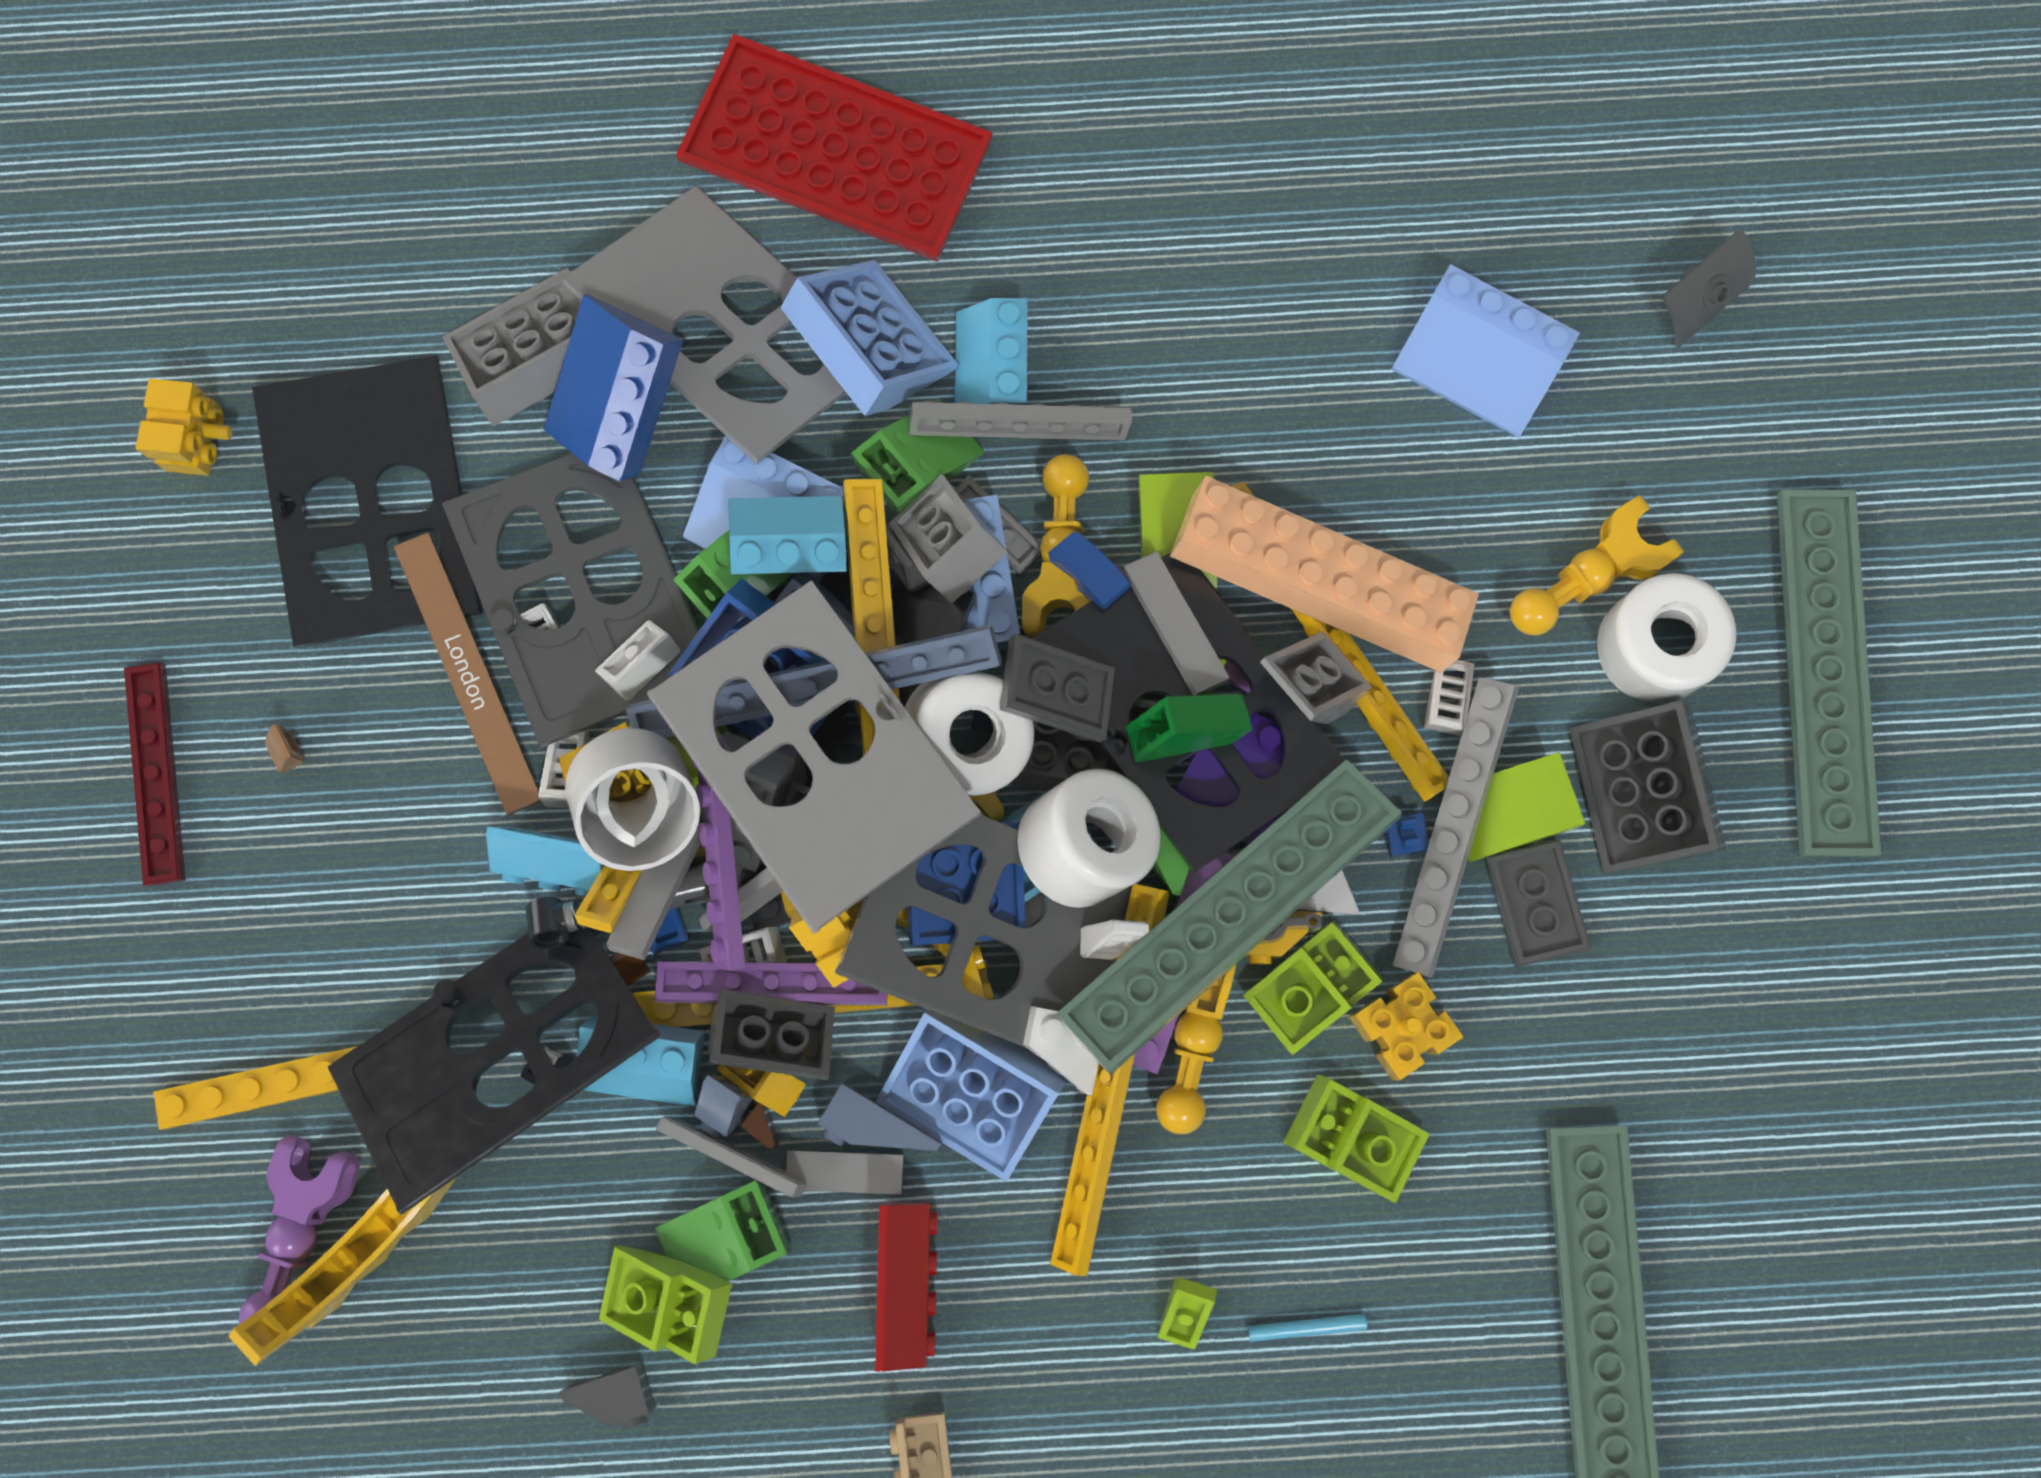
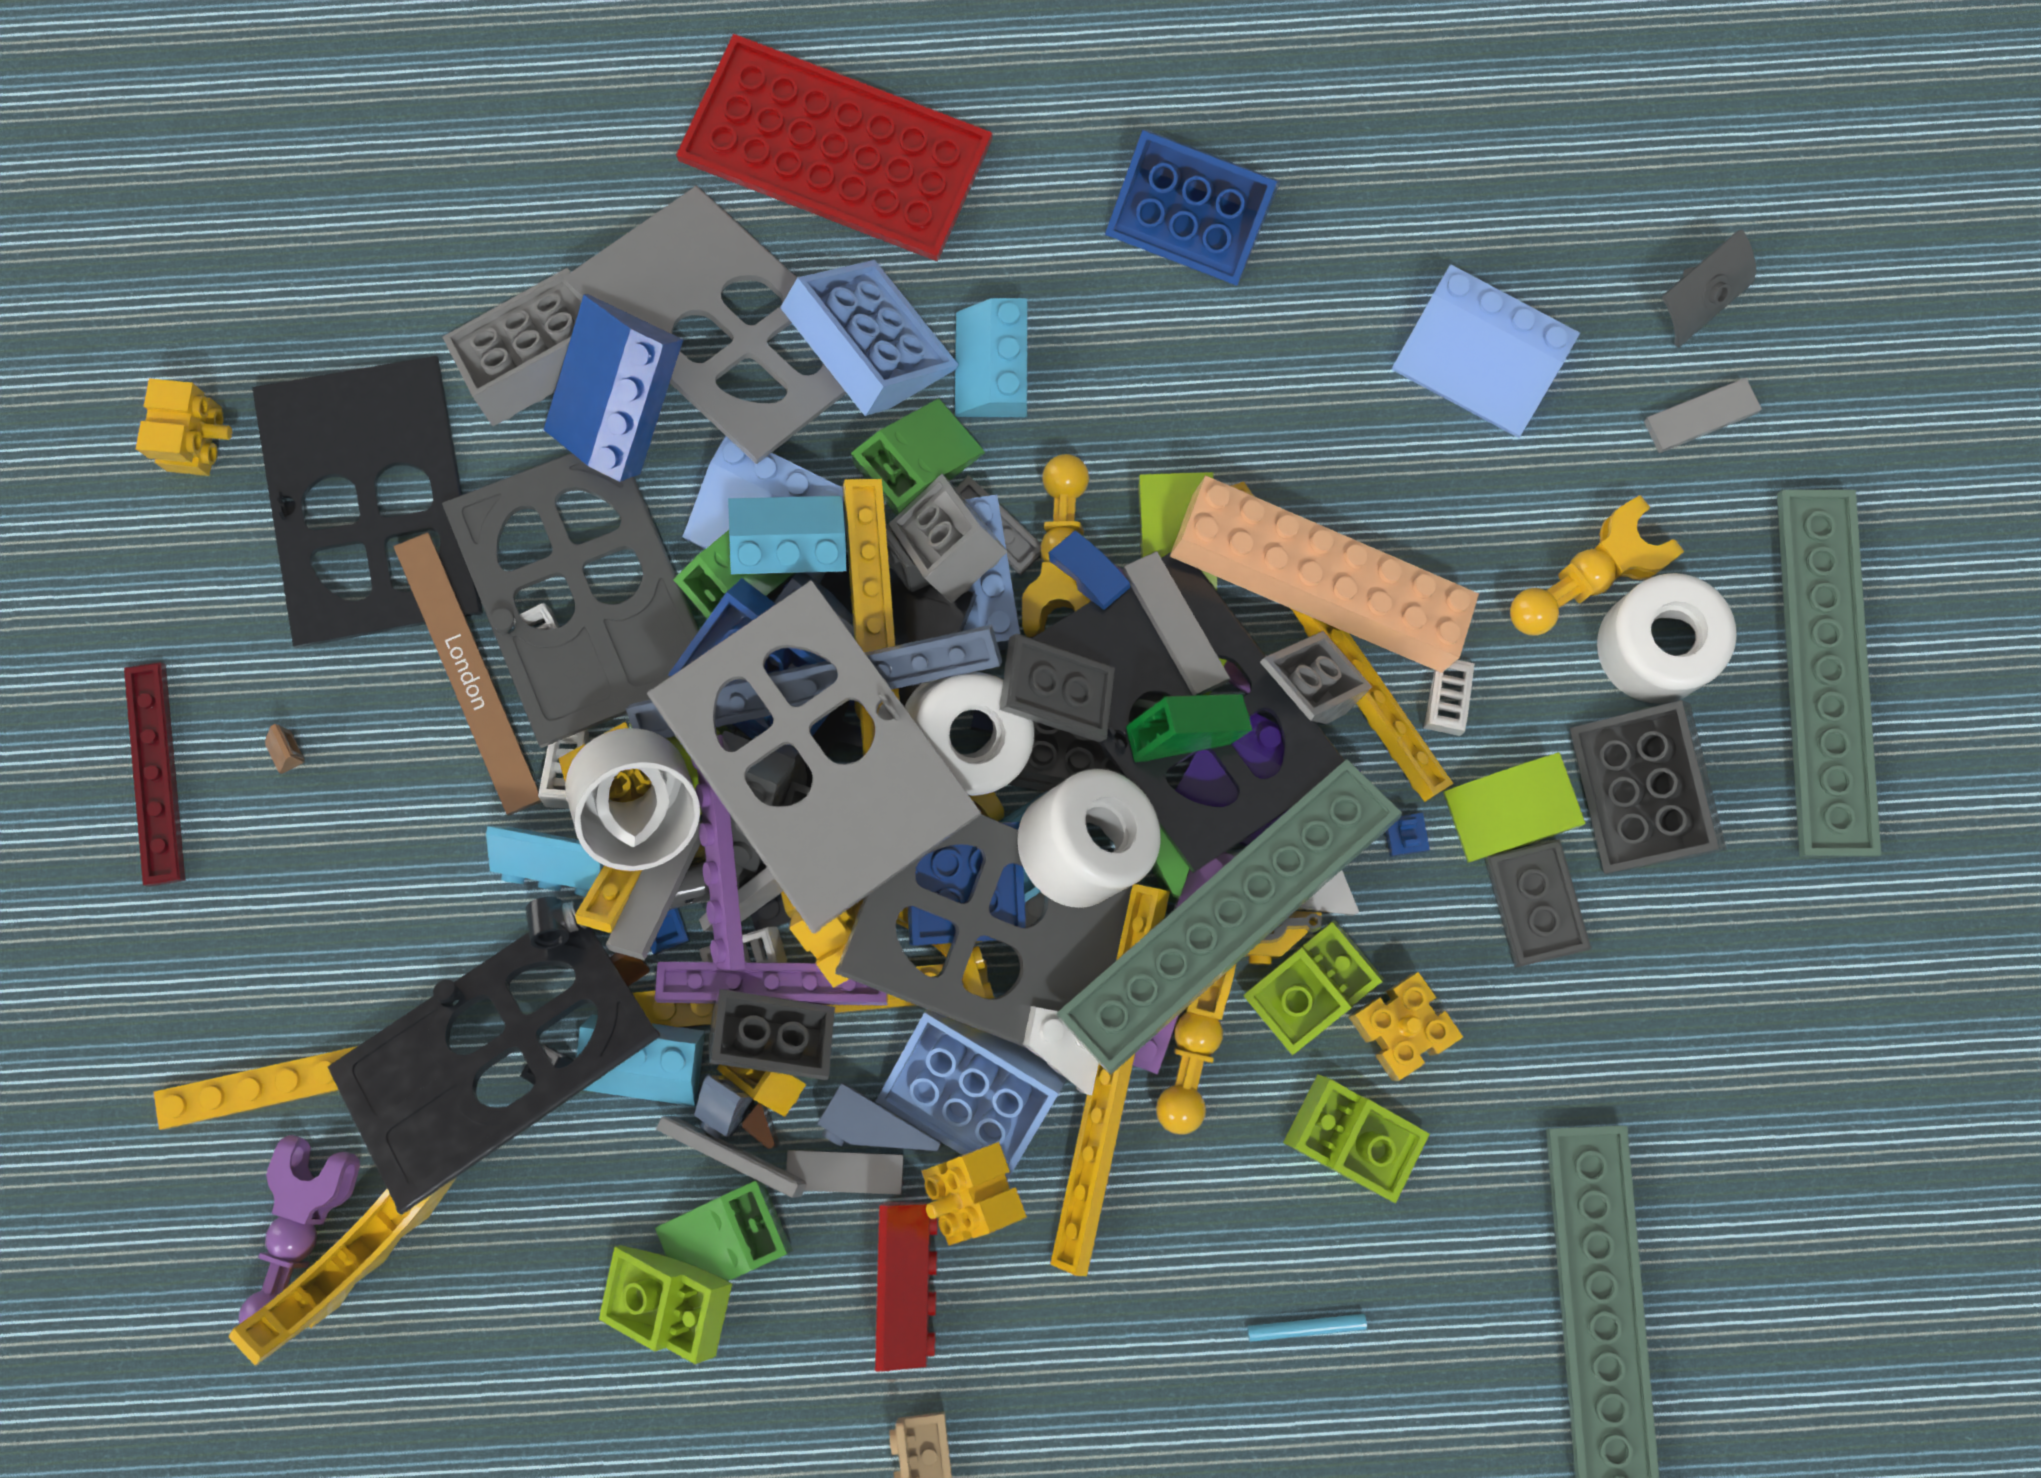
(614, 1397): dark grey slope -> none
(638, 660): white slope -> none
(972, 1194): none -> yellow brick
(1019, 421): light grey plate -> none
(1110, 938): white slope -> none
(1186, 1312): lime slope -> none
(1191, 207): none -> blue slope
(1455, 827): light grey plate -> none
(1702, 415): none -> light grey tile

